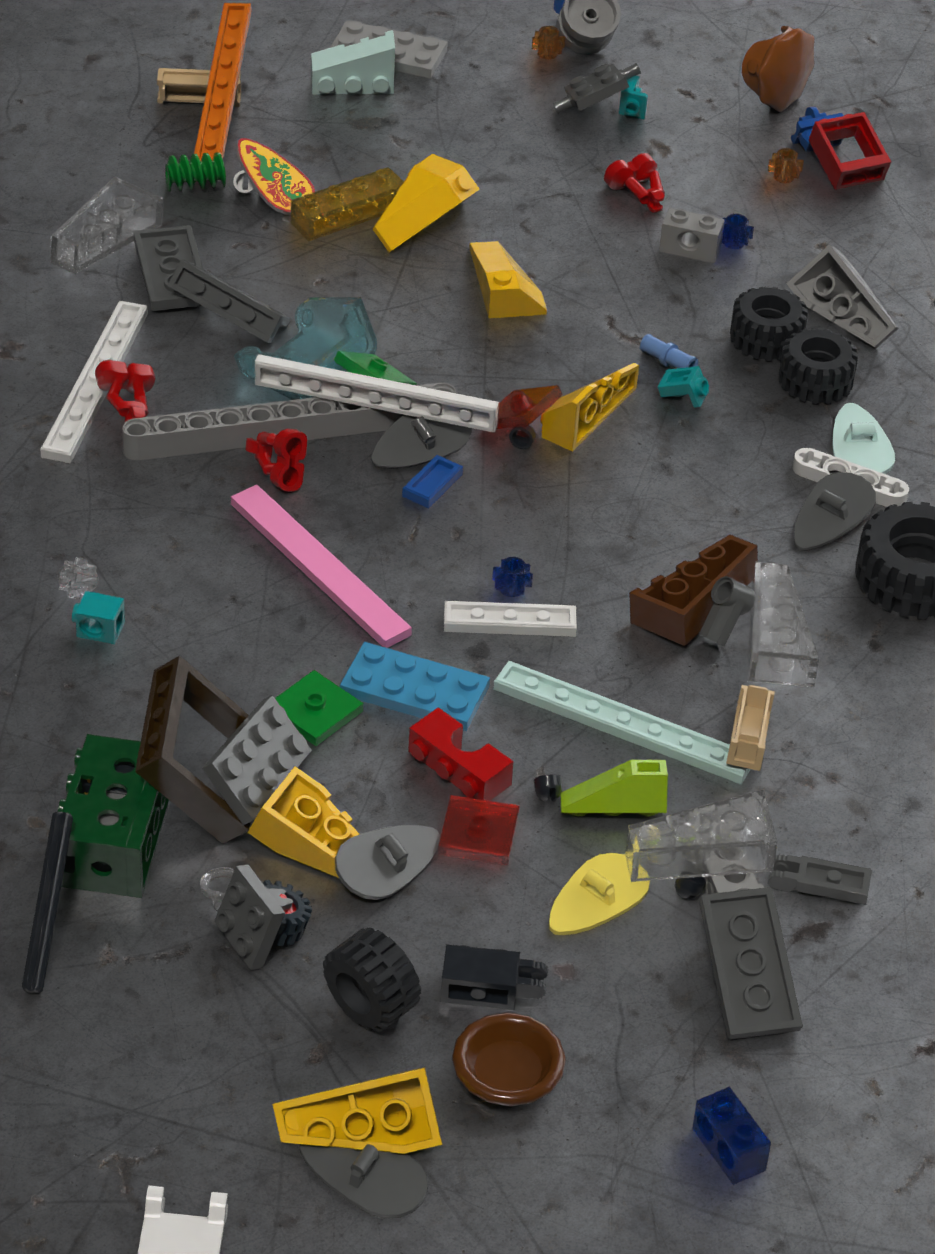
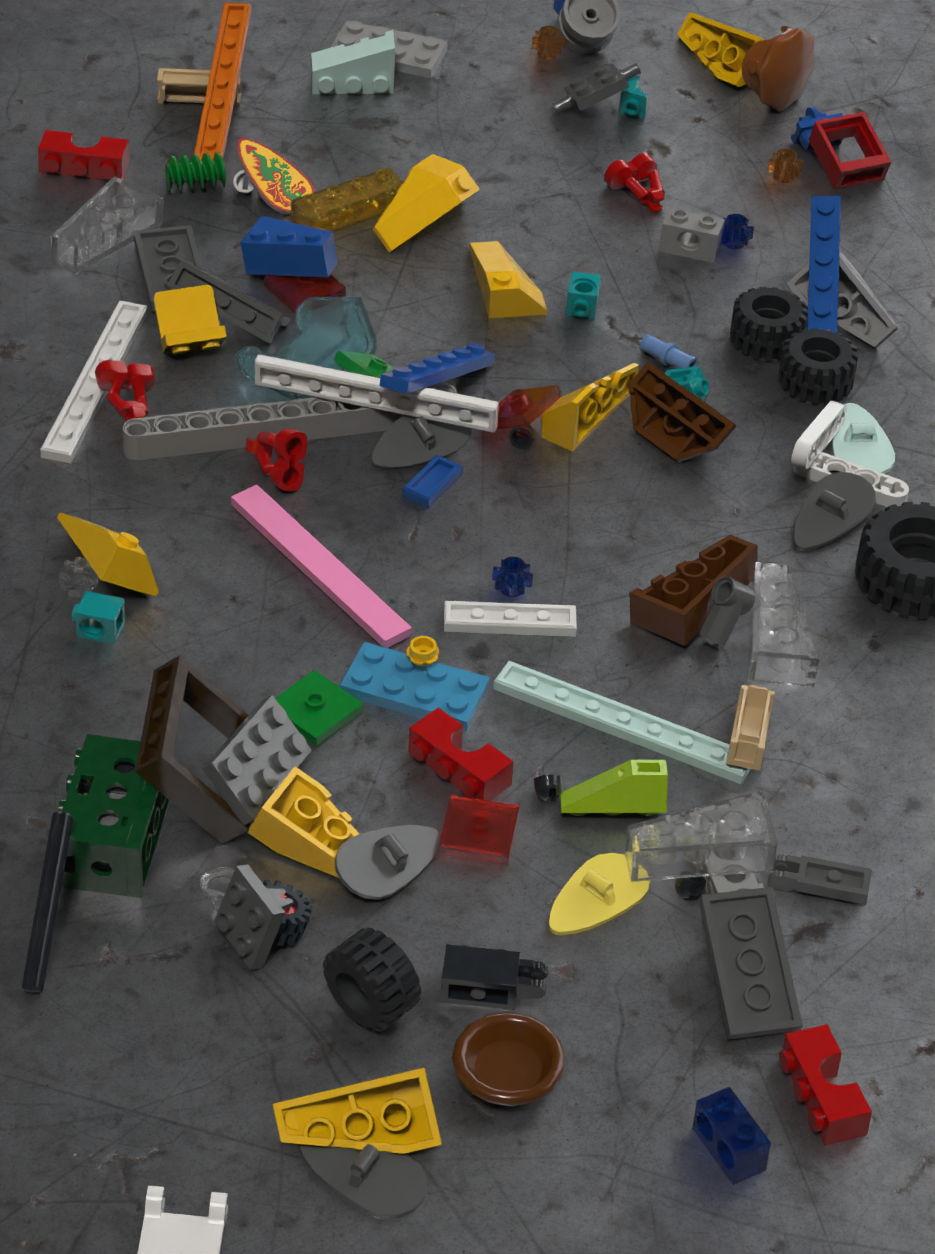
(102, 162): none -> red arch
(112, 555): none -> yellow wedge
(188, 319): none -> yellow bracket
(288, 249): none -> blue wedge
(297, 289): none -> clear red plate
(423, 651): none -> yellow plate
(437, 369): none -> blue plate
(583, 295): none -> teal brick
(674, 416): none -> reddish brown wedge
(718, 46): none -> yellow wedge
(819, 434): none -> white beam
(824, 263): none -> blue plate
(832, 1109): none -> red arch

